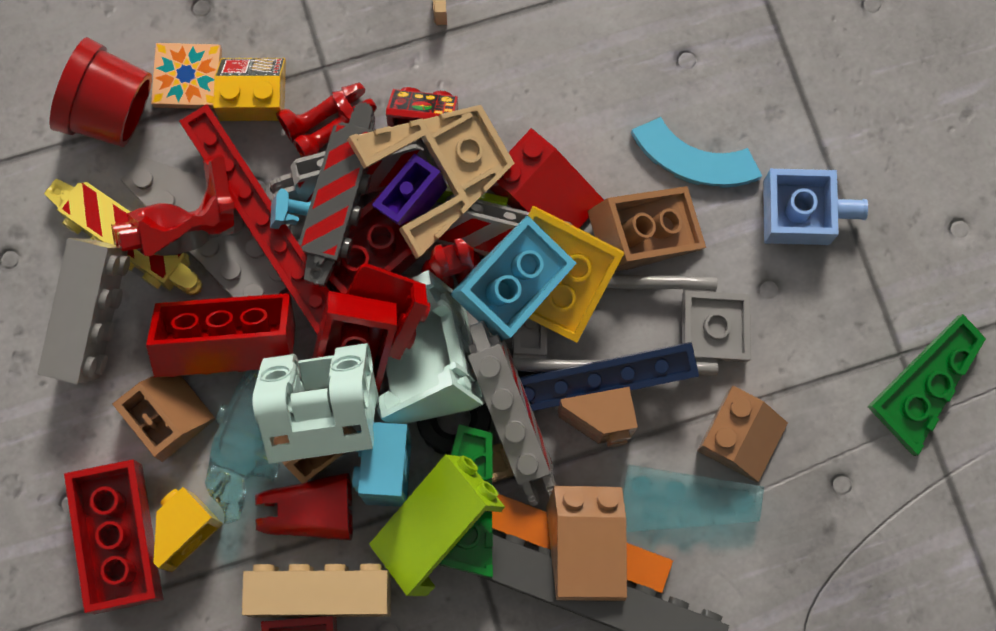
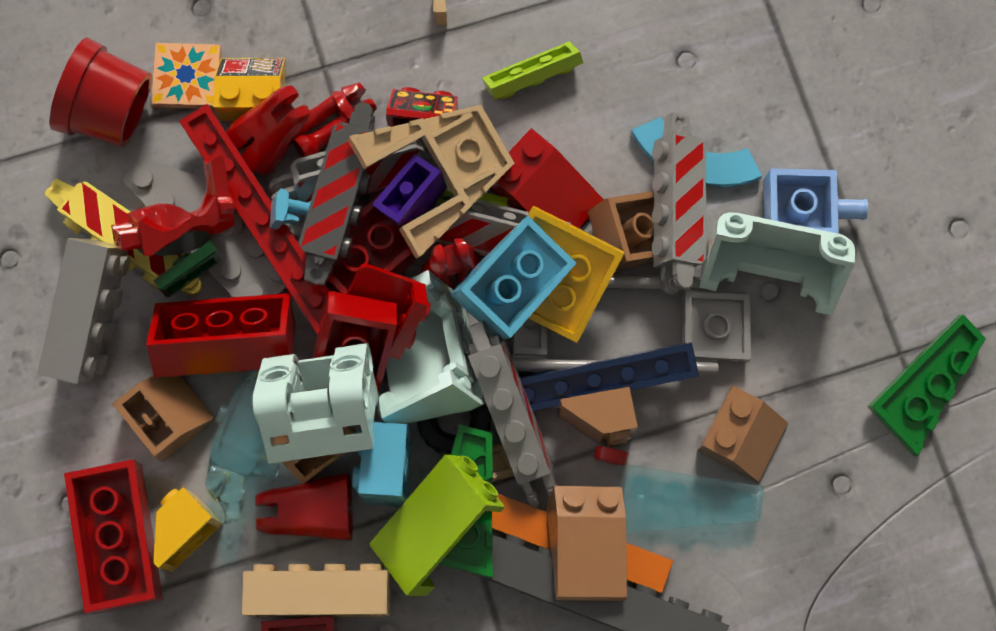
(187, 269): none -> dark green plate
(269, 129): none -> red piece
(532, 70): none -> lime plate
(611, 455): none -> red tile
(679, 203): none -> light grey hinge
(779, 251): none -> light aqua windscreen

